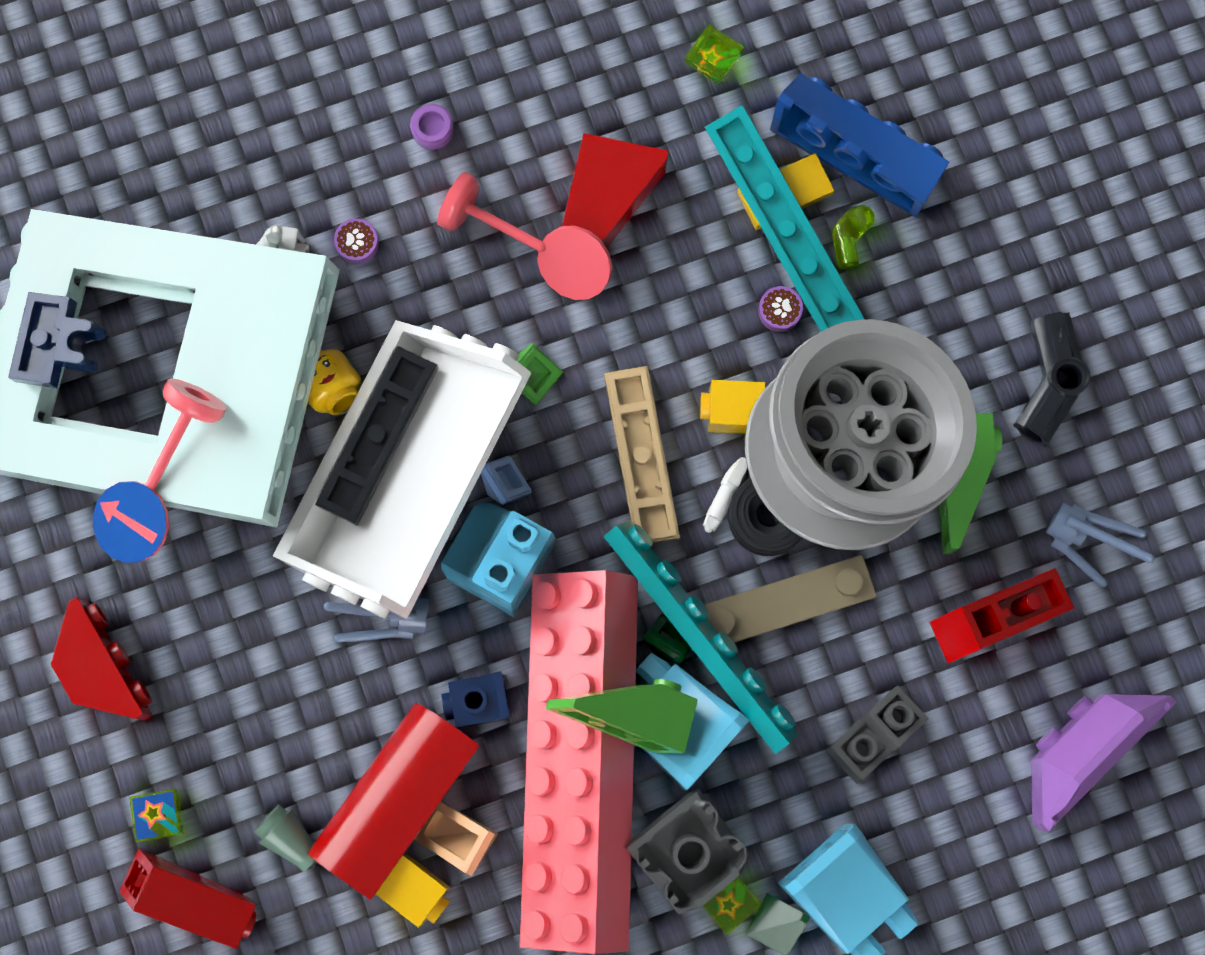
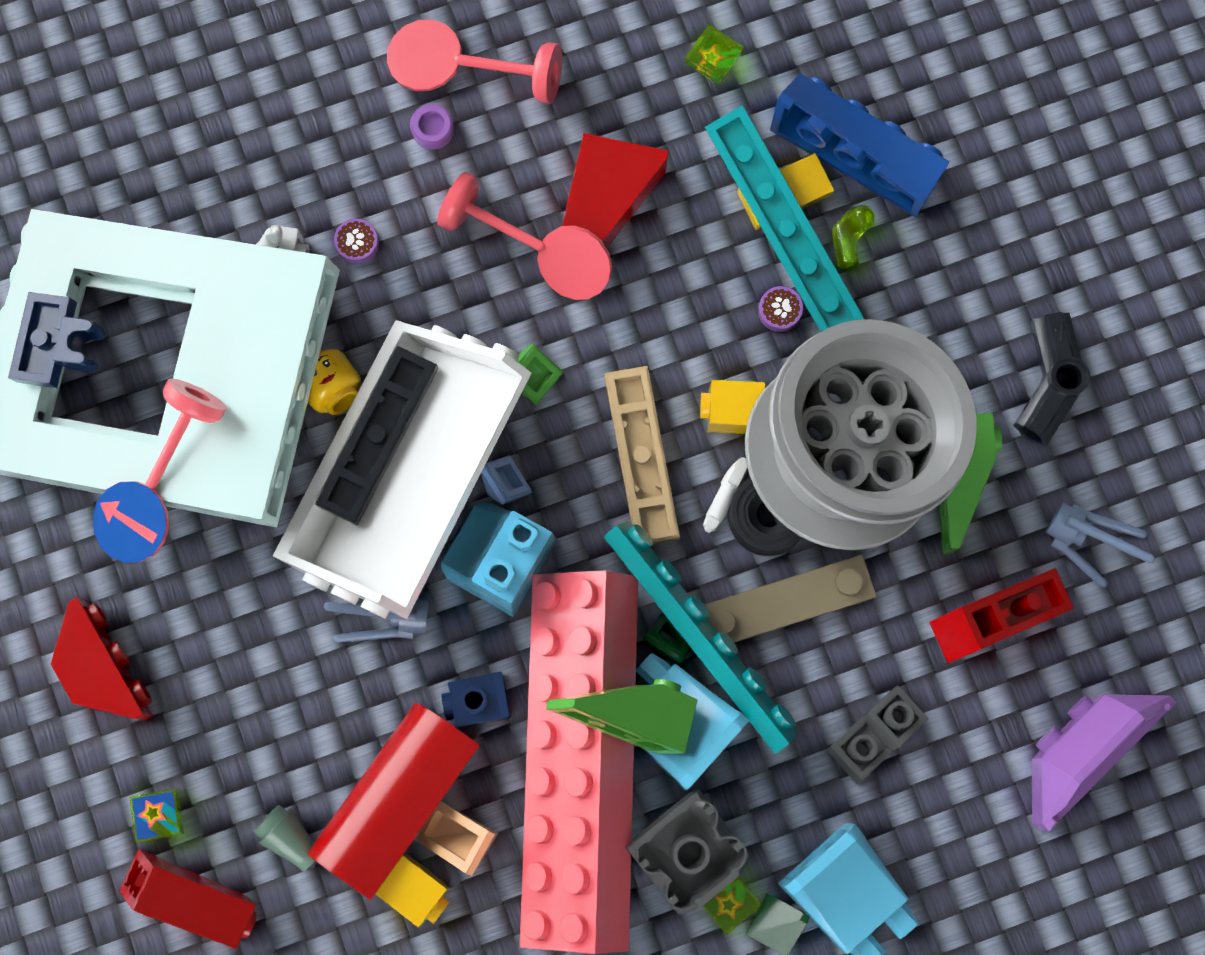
(429, 54): none -> coral piece

